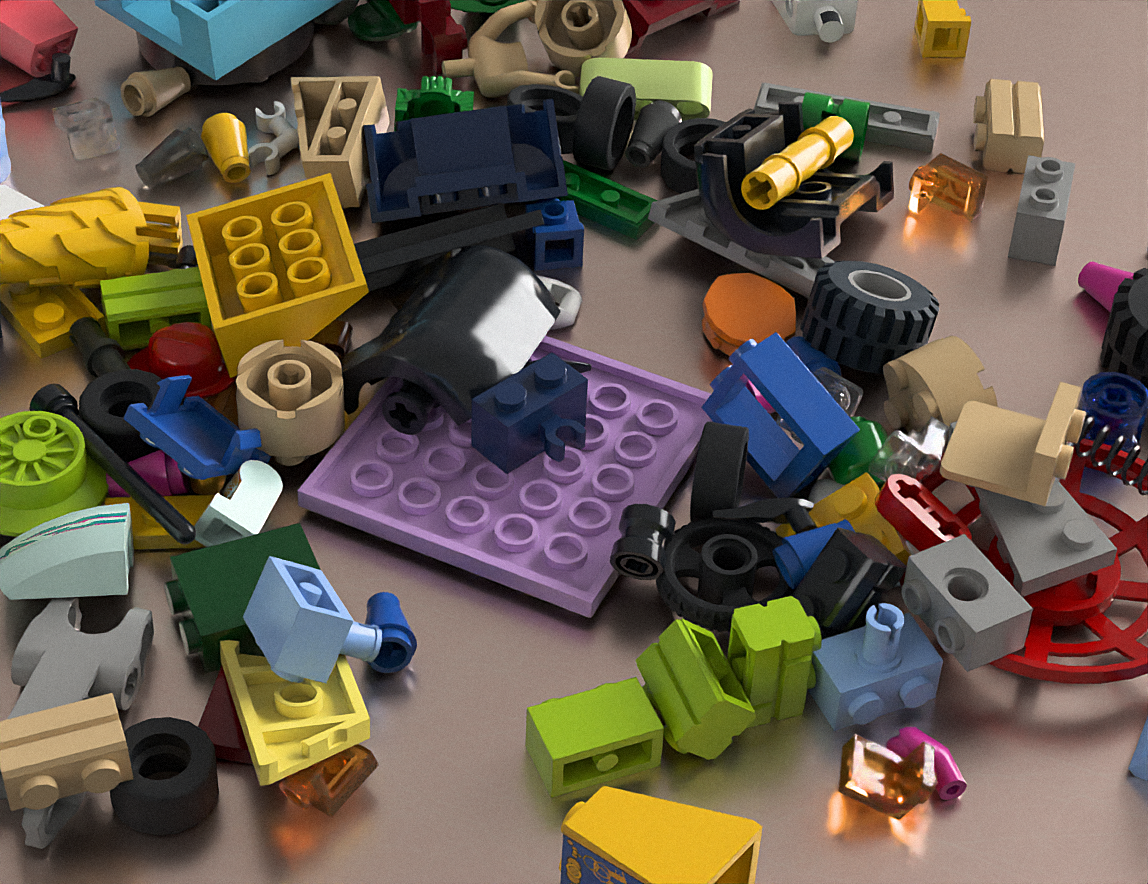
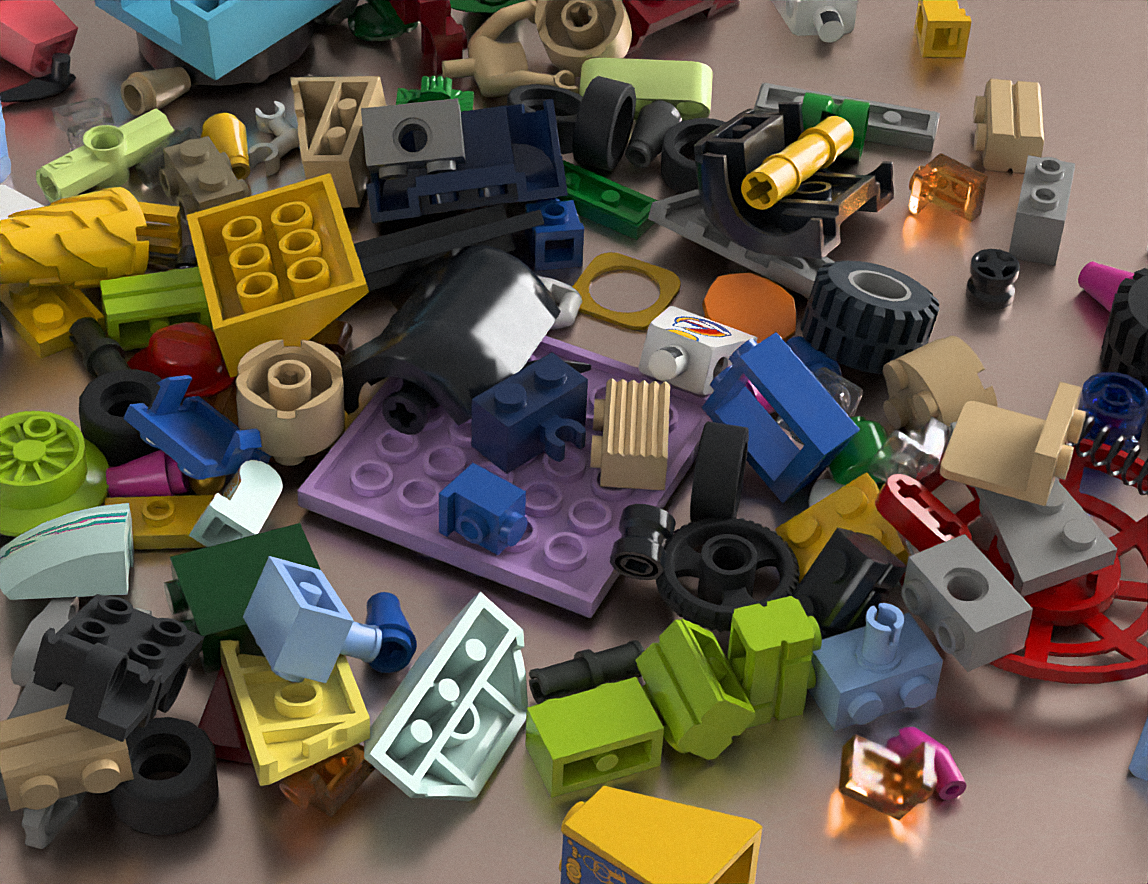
(58, 400): black piece -> none
(103, 157): none -> yellowish green piece
(118, 663): none -> black plate
(199, 177): none -> dark tan brick
(388, 124): none -> light grey brick
(454, 708): none -> light aqua wedge
(483, 509): none -> blue brick
(585, 671): none -> pearl dark grey pin
(634, 435): none -> tan brick
(667, 281): none -> yellow piece
(687, 349): none -> white torso
(774, 510): black bar -> none
(802, 549): blue cone -> none
(992, 279): none -> black wheel

